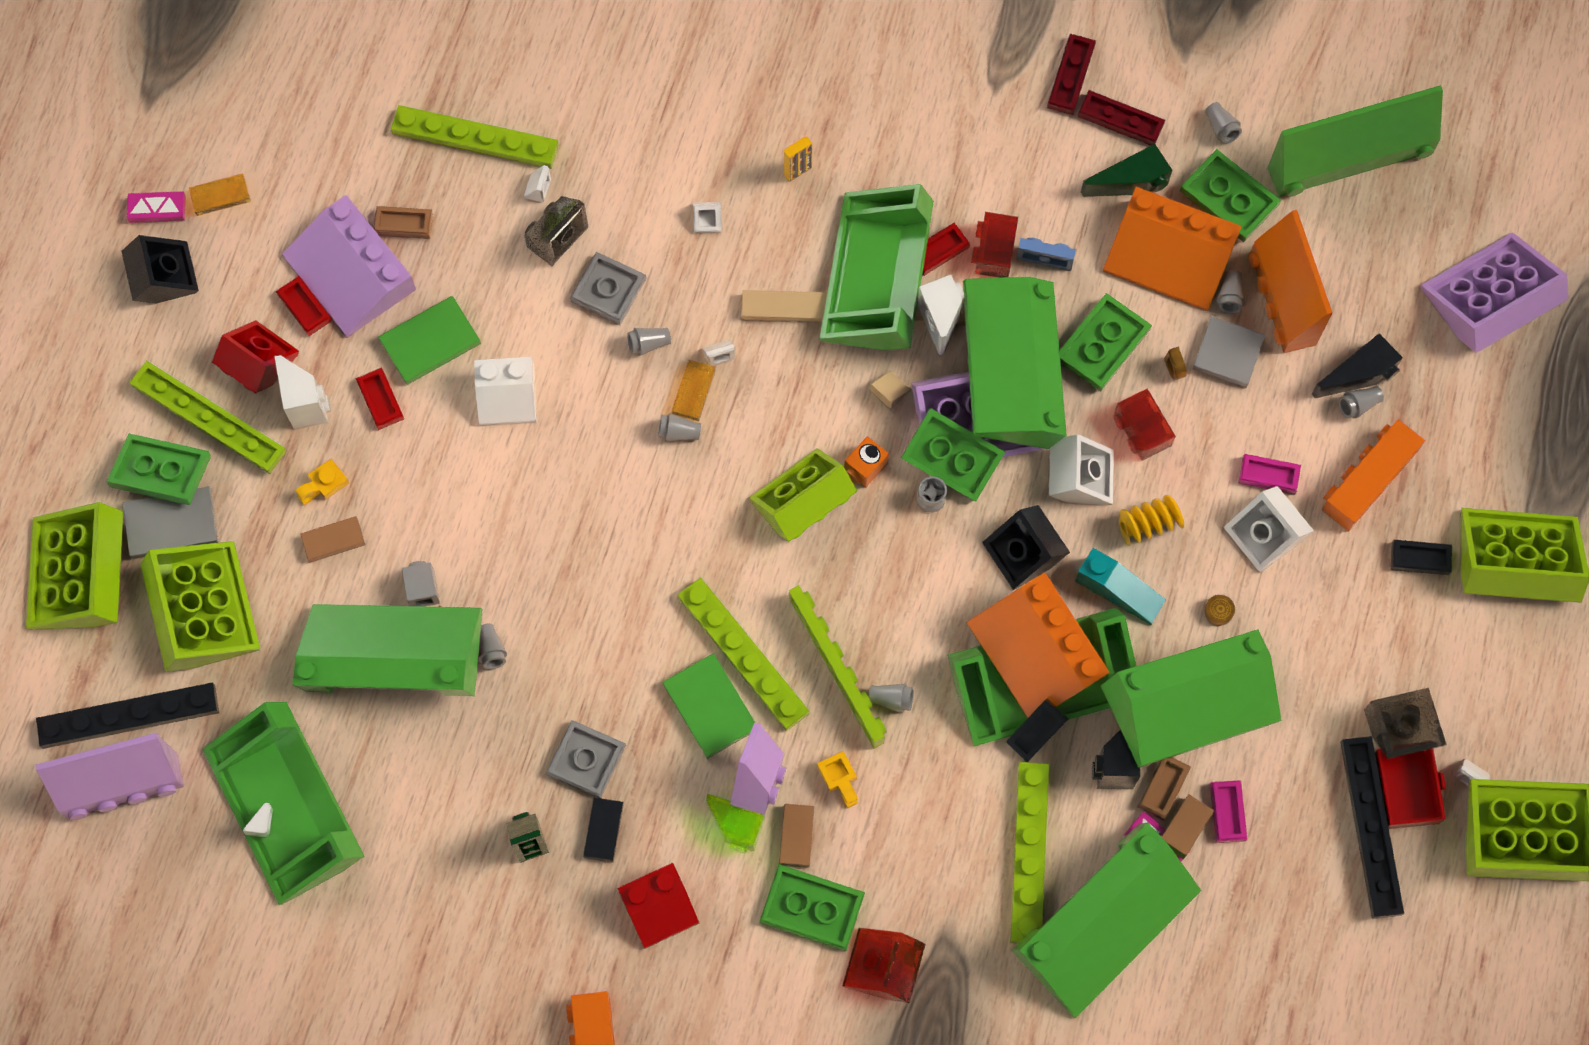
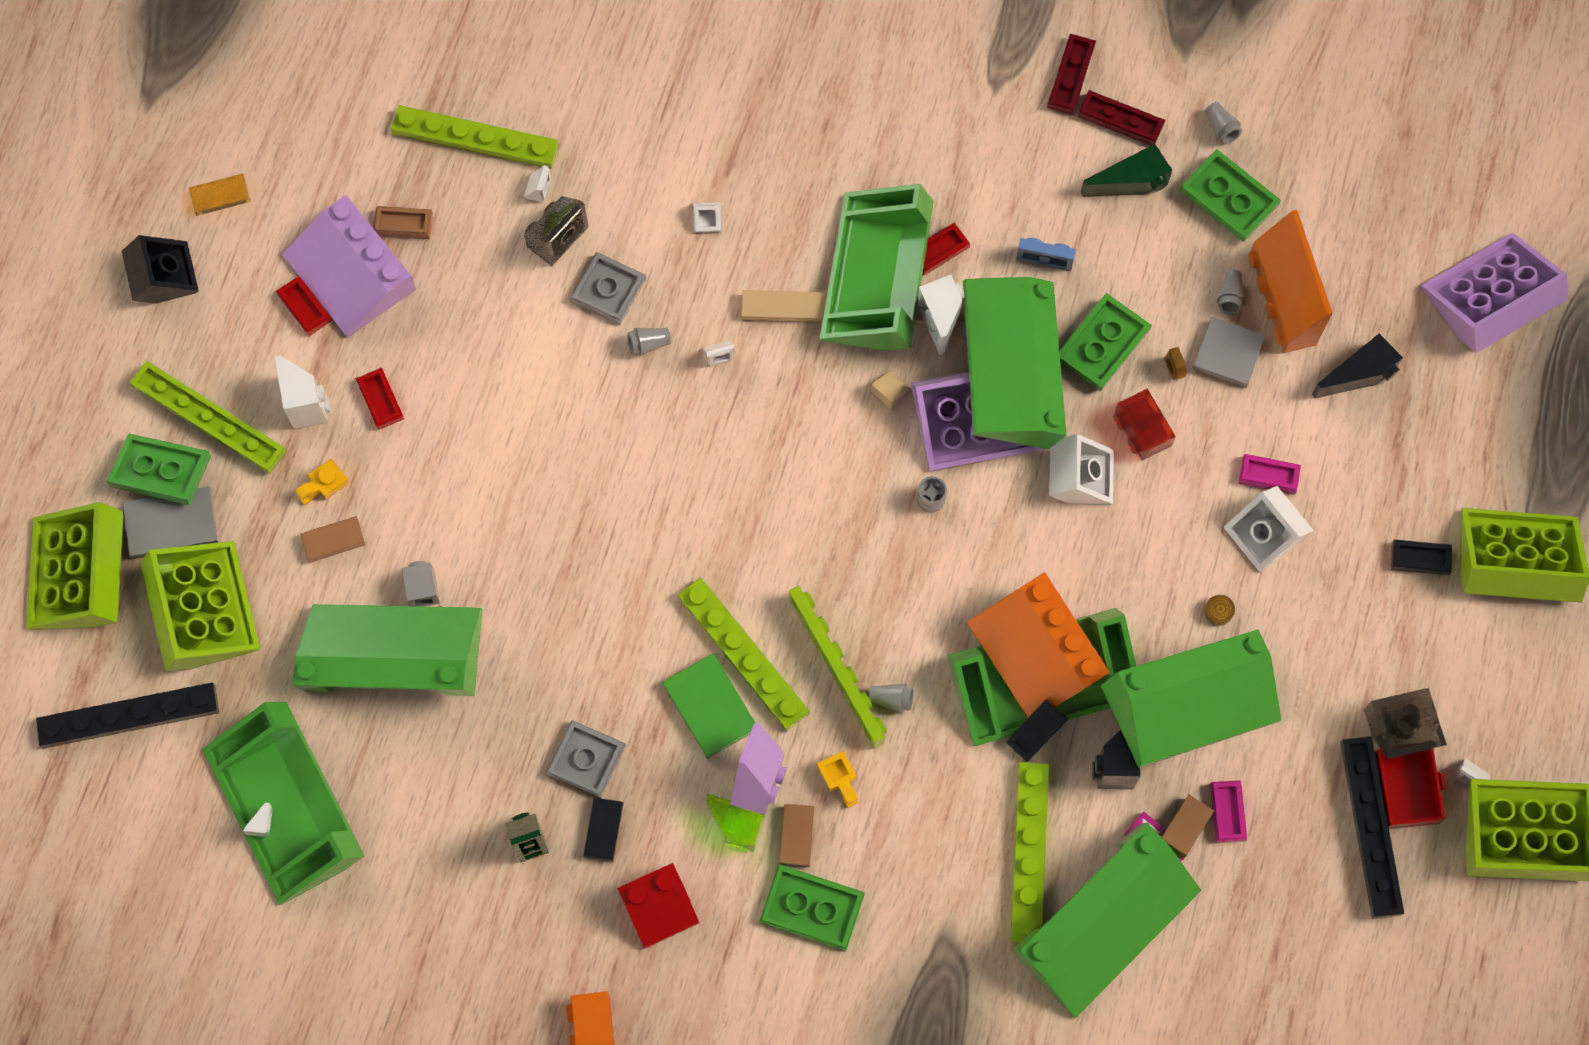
(111, 776): lavender slope -> none
(156, 207): dark pink tile -> none
(249, 355): red slope -> none
(429, 340): bright green tile -> none
(491, 650): light grey cone -> none
(505, 391): white slope -> none
(678, 428): light grey cone -> none
(693, 390): clear yellow tile -> none
(797, 158): tile -> none
(804, 494): lime slope -> none
(866, 462): orange brick -> none
(884, 964): clear red slope -> none
(952, 454): bright green plate -> none
(996, 245): clear red brick -> none
(1025, 546): black slope -> none
(1119, 586): slope -> none
(1150, 517): yellow piece -> none
(1164, 787): medium nougat tile -> none
(1171, 248): orange slope -> none
(1357, 141): bright green slope -> none
(1358, 402): light grey cone -> none
(1372, 475): orange brick -> none

